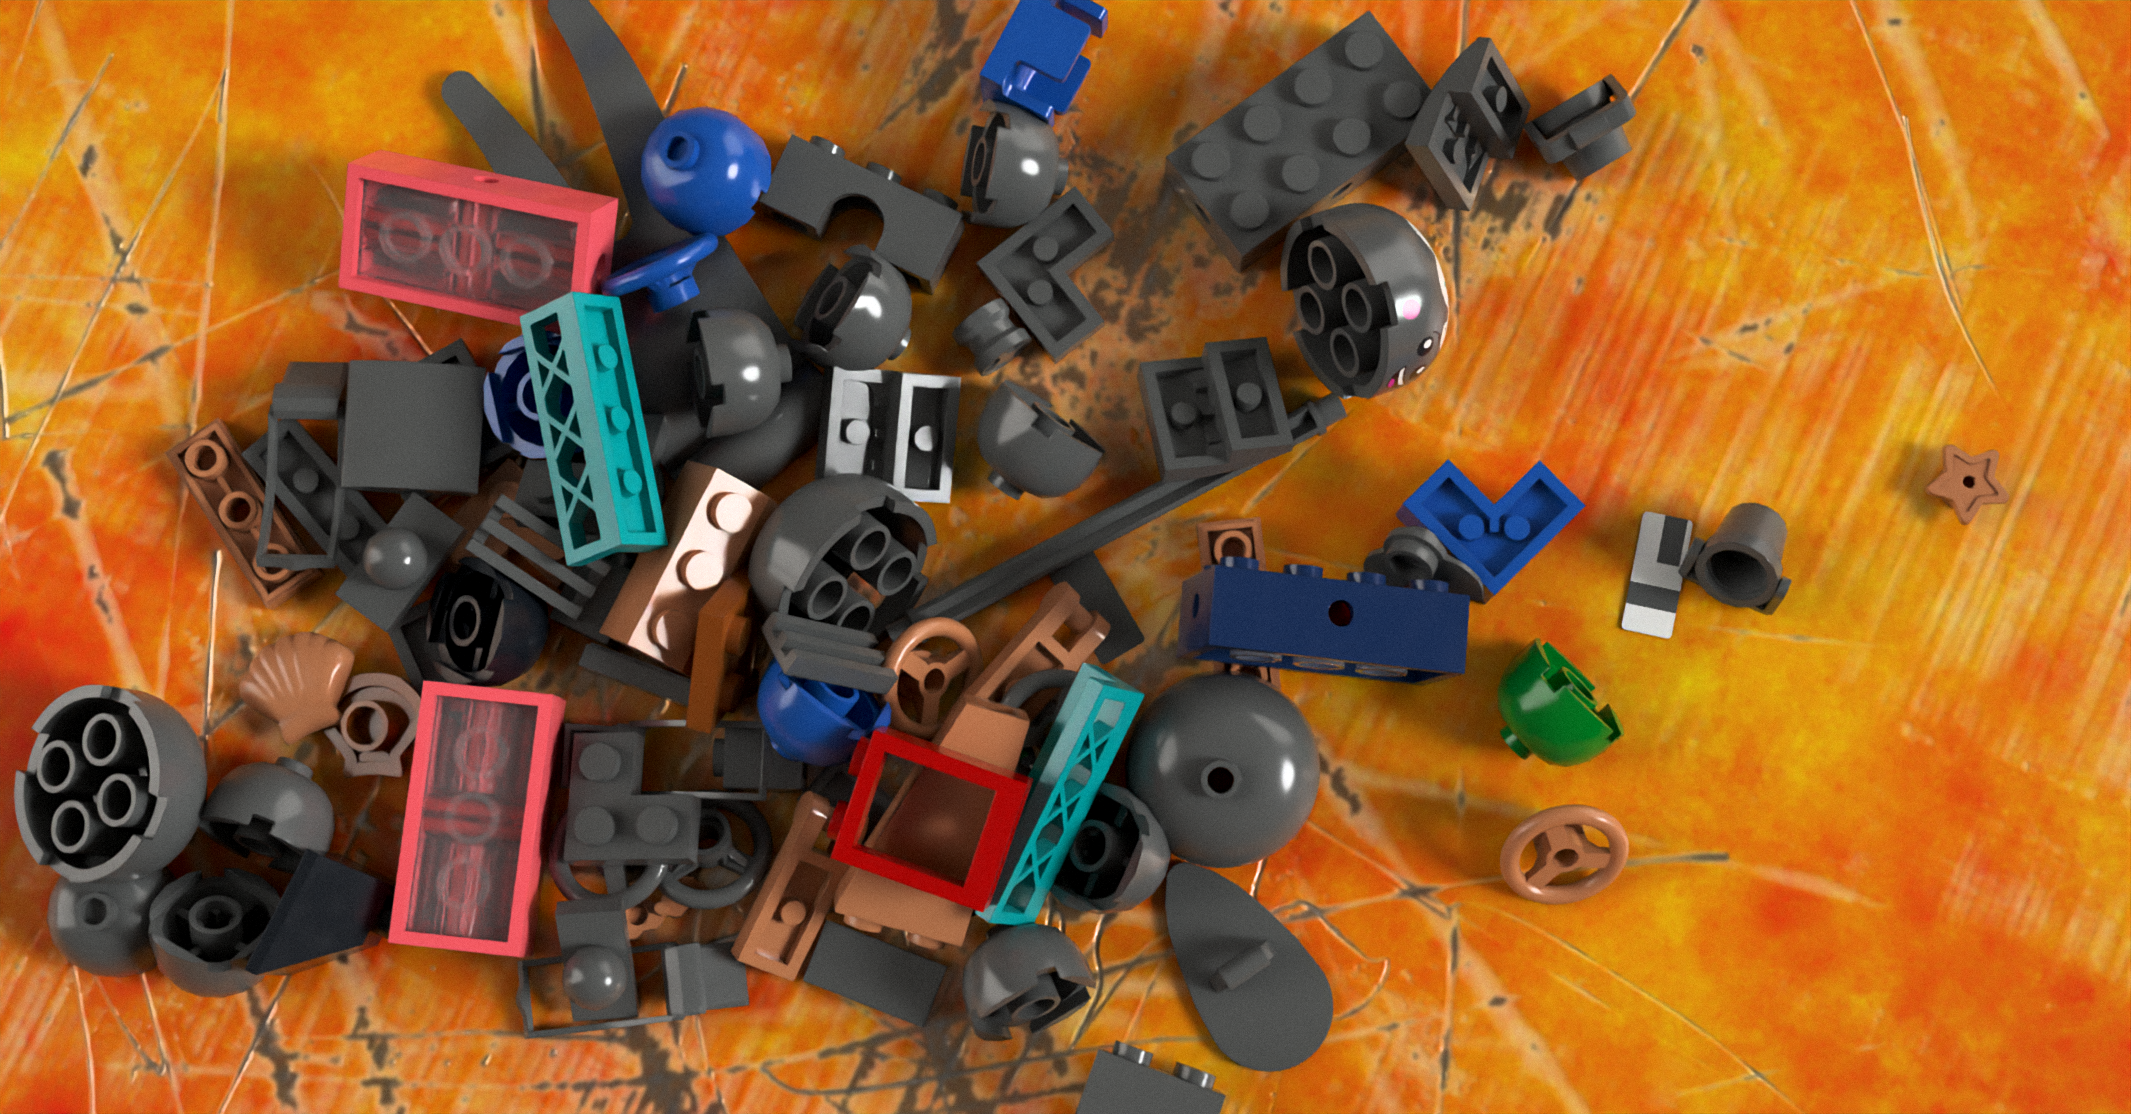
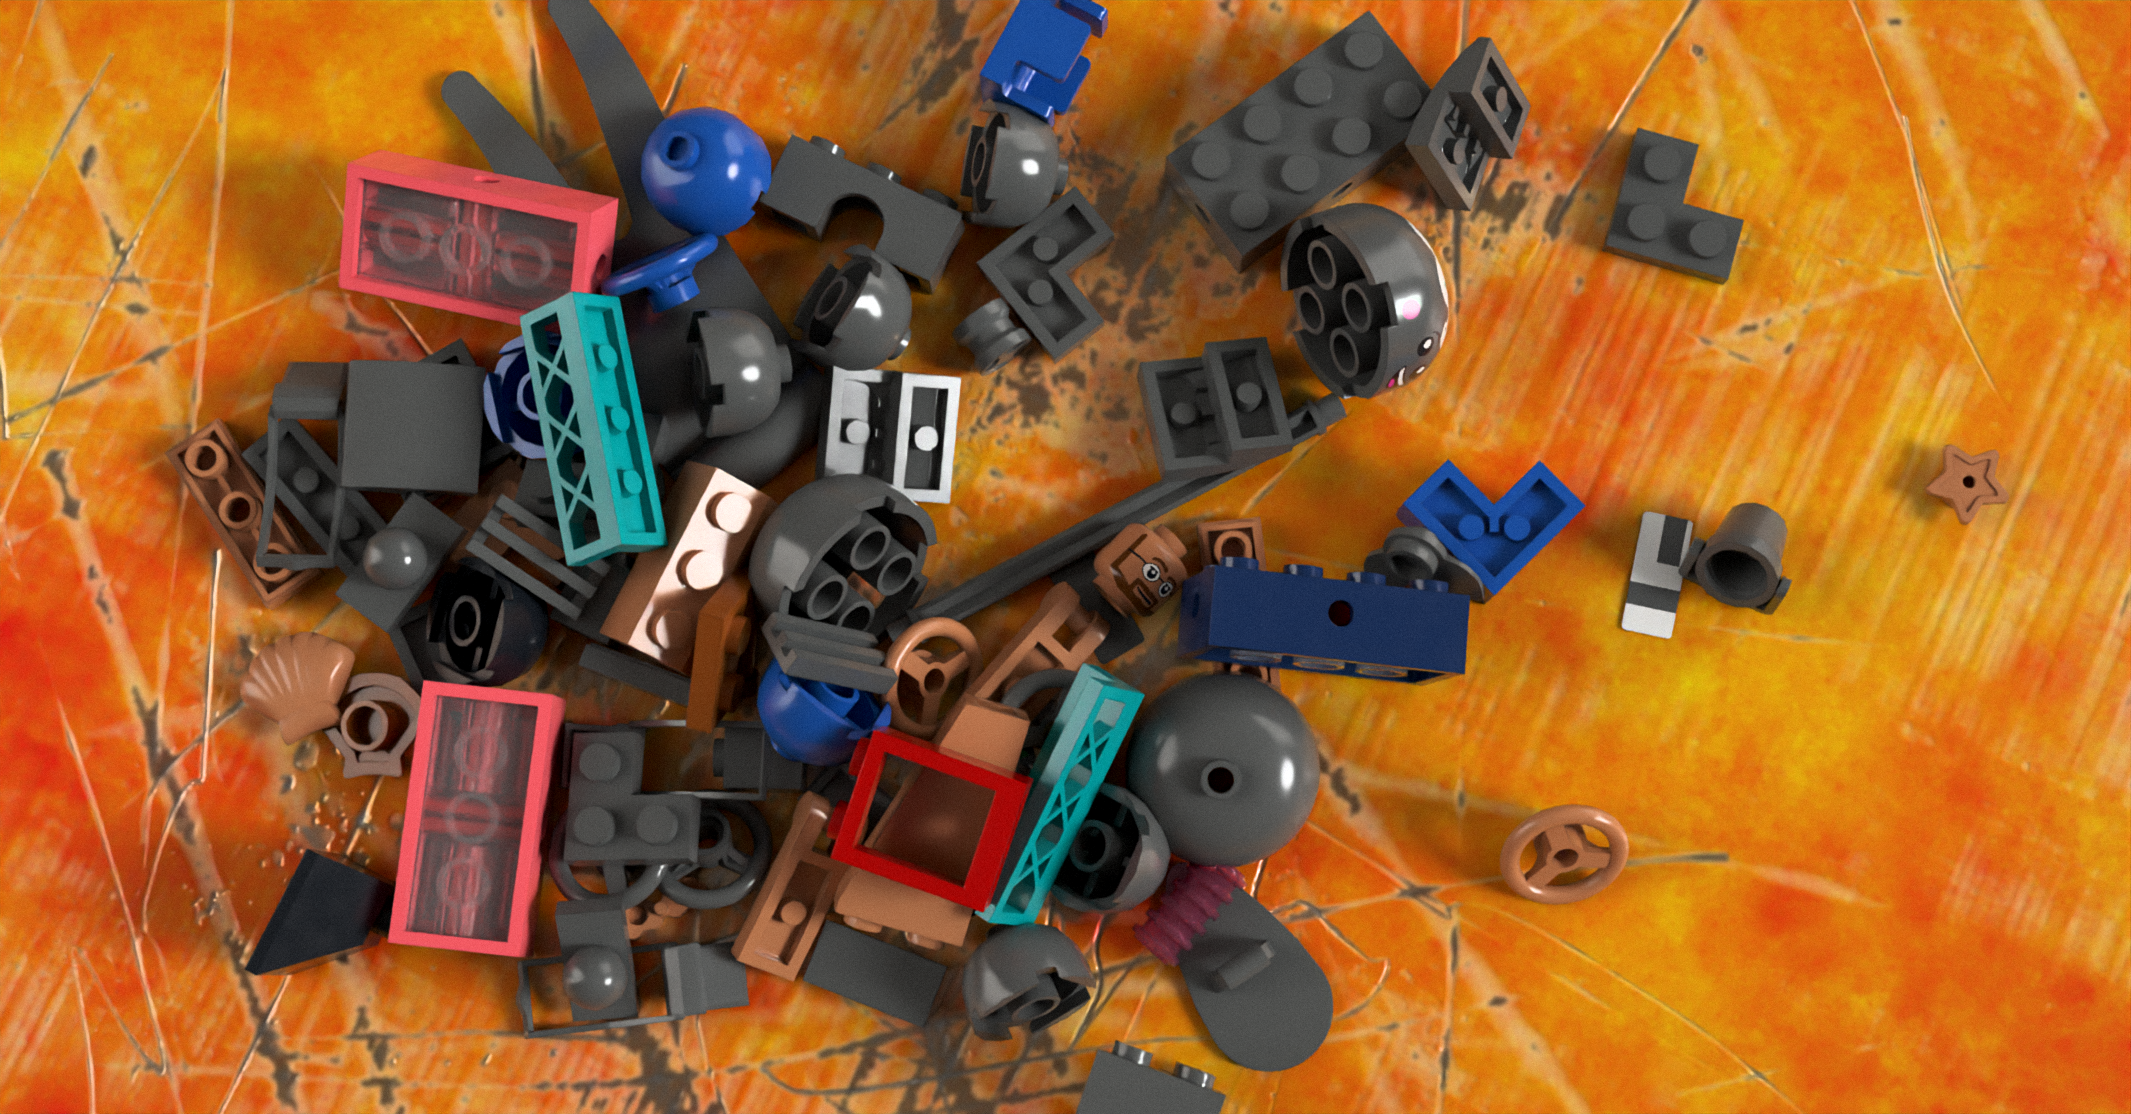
(105, 924): dark grey cylinder -> none
(110, 779): dark grey cylinder -> none
(210, 929): dark grey cylinder -> none
(270, 812): dark grey cylinder -> none
(1033, 445): dark grey cylinder -> none
(1140, 569): none -> nougat head
(1187, 910): none -> clear pink piece
(1553, 709): green cylinder -> none
(1585, 129): dark grey piece -> none
(1654, 222): none -> dark grey plate

